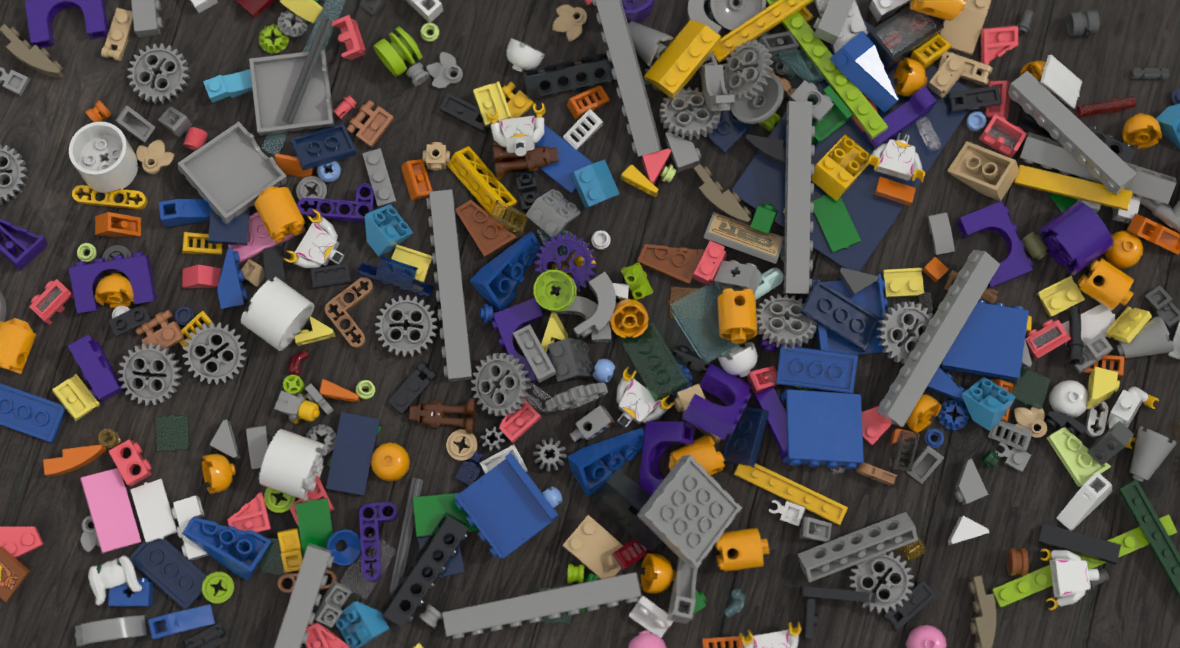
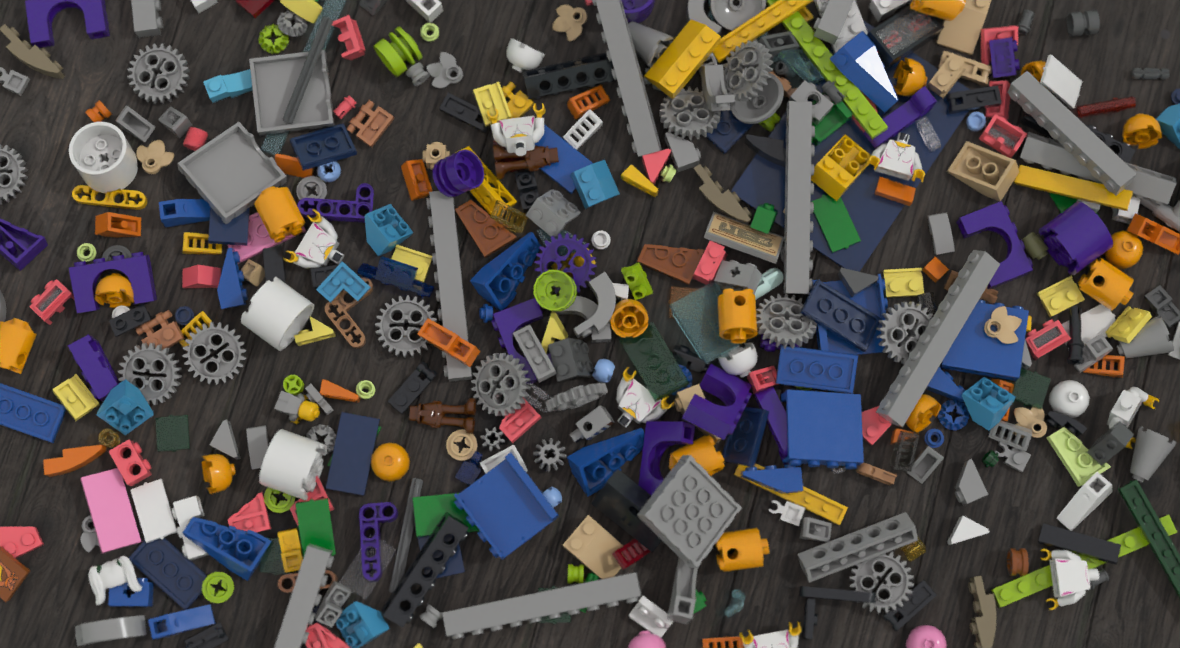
(118, 34): tan plate -> none
(125, 408): none -> dark azure slope
(295, 361): dark red arm -> none
(341, 279): none -> dark azure plate
(350, 552): blue piece -> none
(379, 178): light grey plate -> none
(449, 342): none -> orange slope
(458, 173): none -> dark purple wheel
(657, 573): light orange cylinder -> none
(780, 480): none -> blue slope
(830, 89): none -> dark grey pin
(923, 59): yellow slope -> none
(1003, 57): none -> dark purple bracket
(1005, 326): none -> tan plate
(1101, 386): light yellow slope -> none
(1101, 420): white beam -> none

